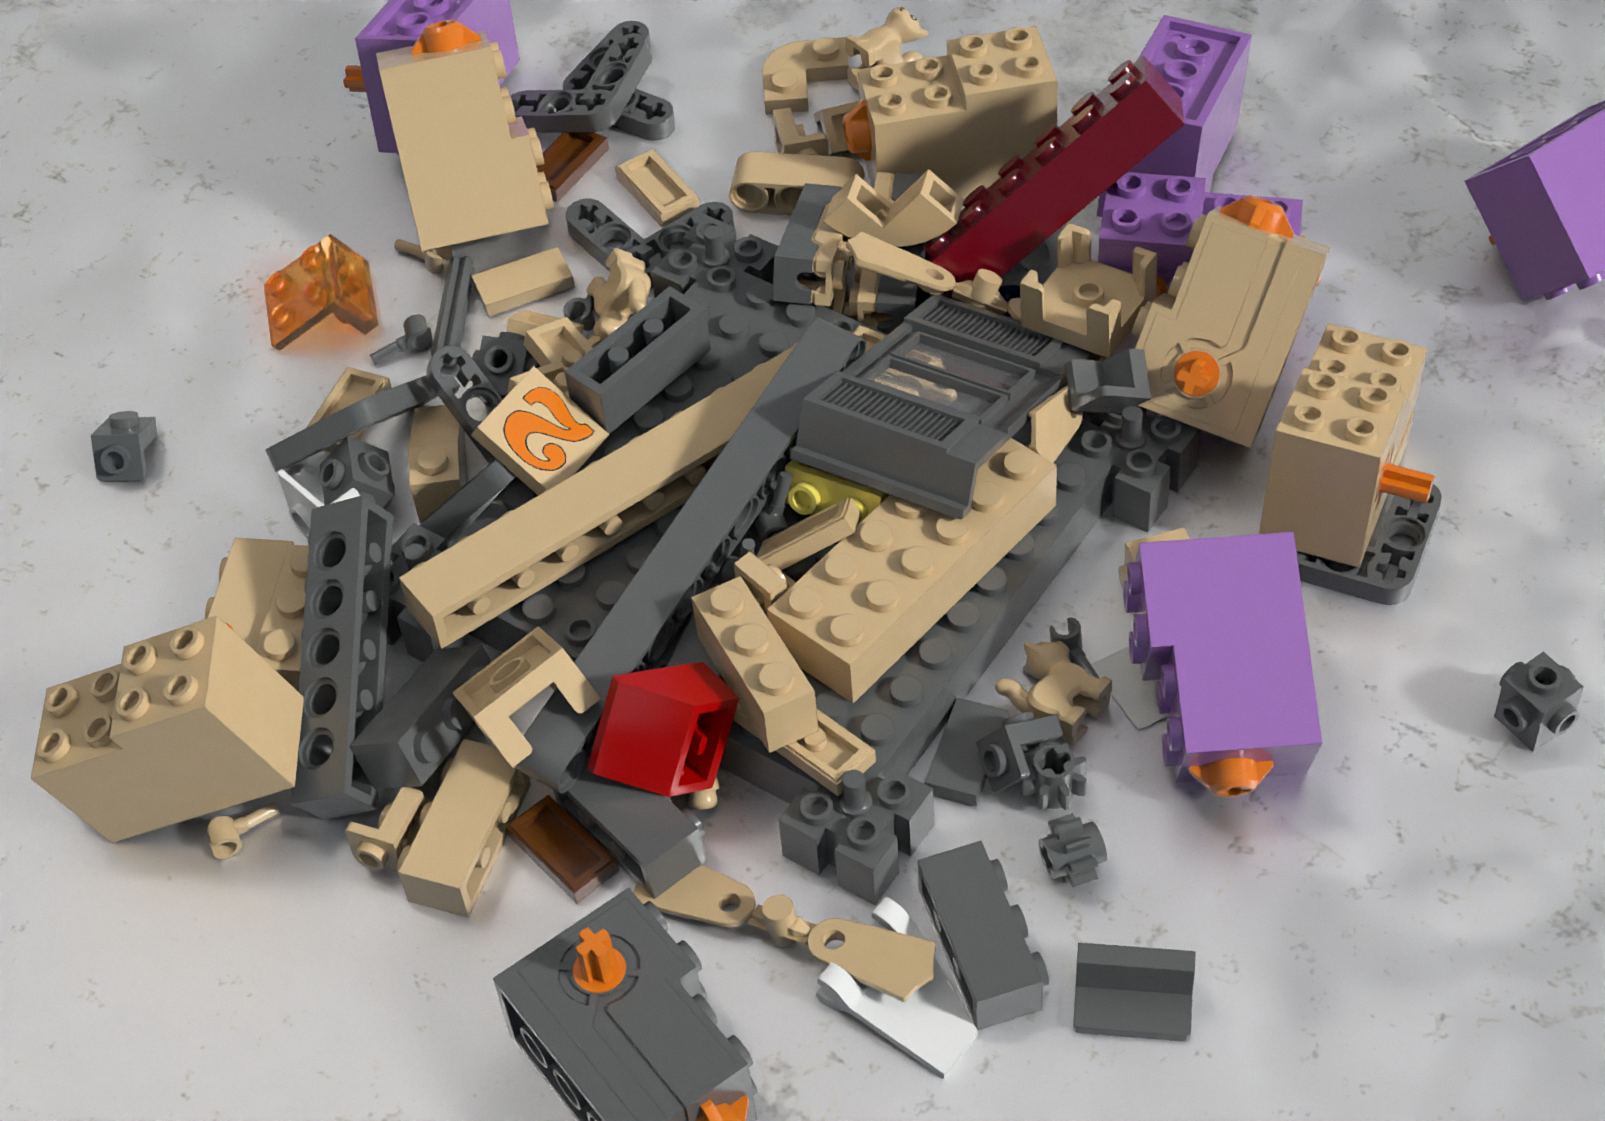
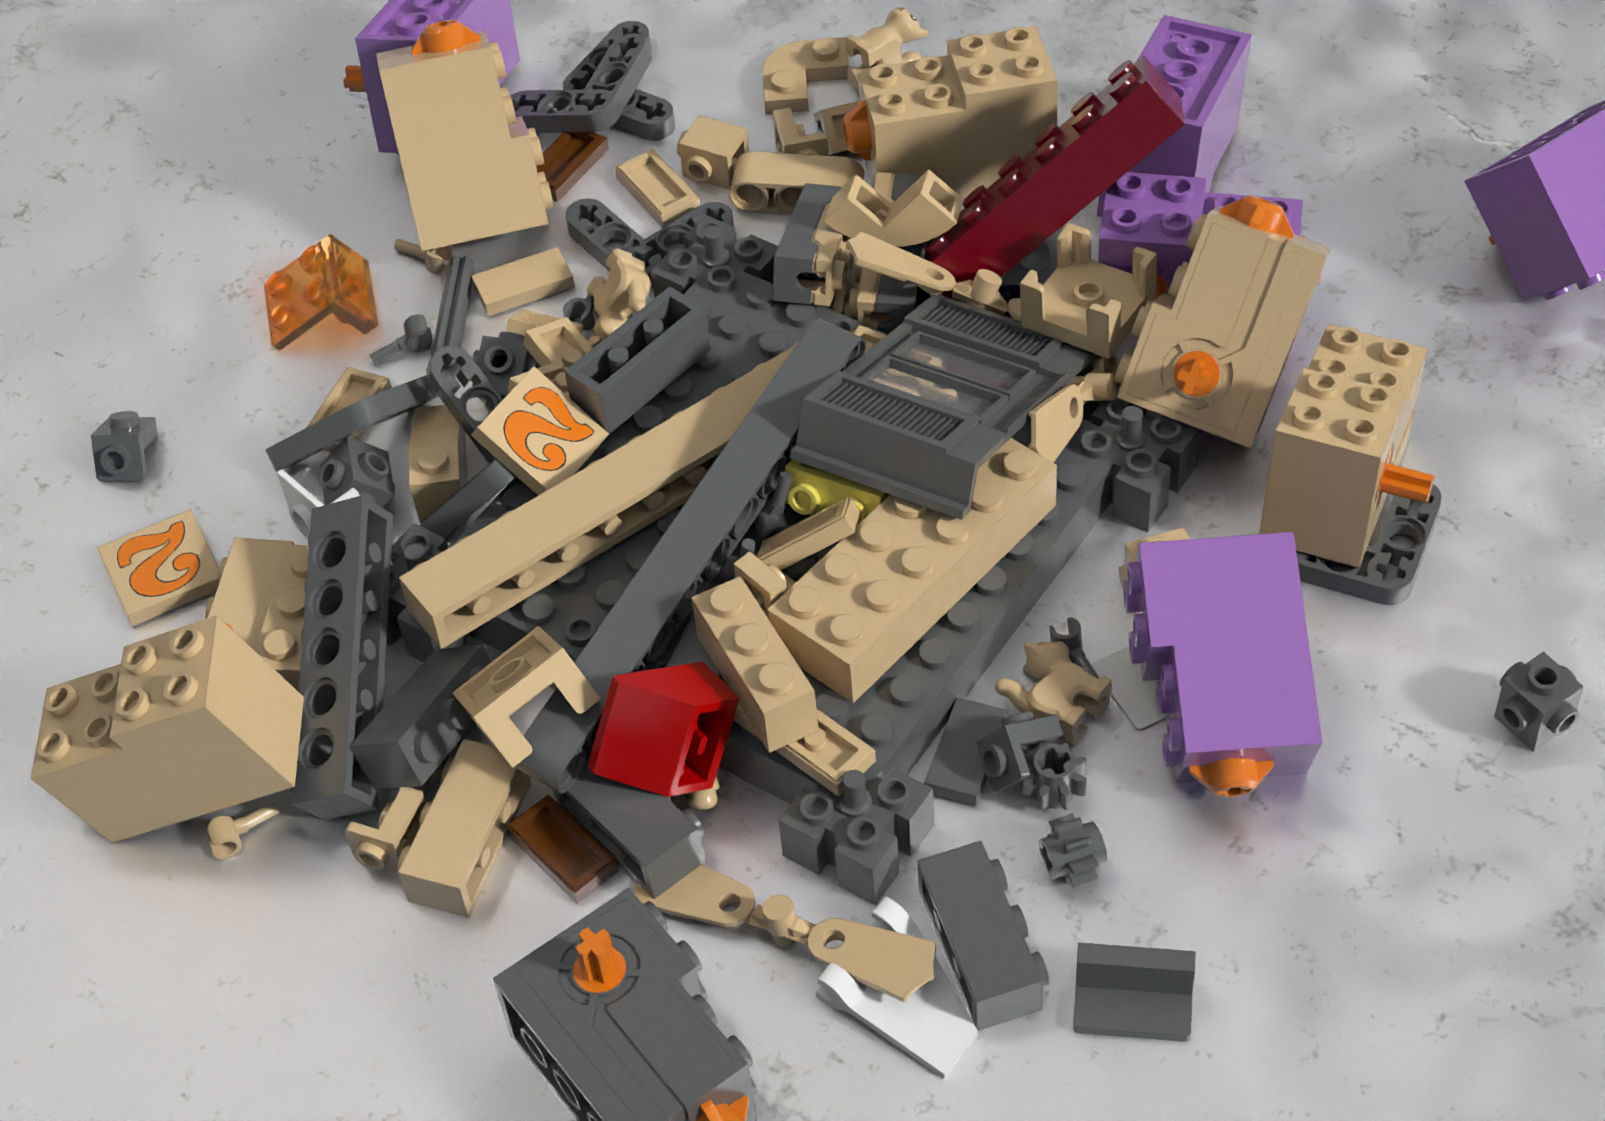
(161, 567): none -> tan tile
(711, 151): none -> tan brick
(1110, 383): dark grey panel -> none

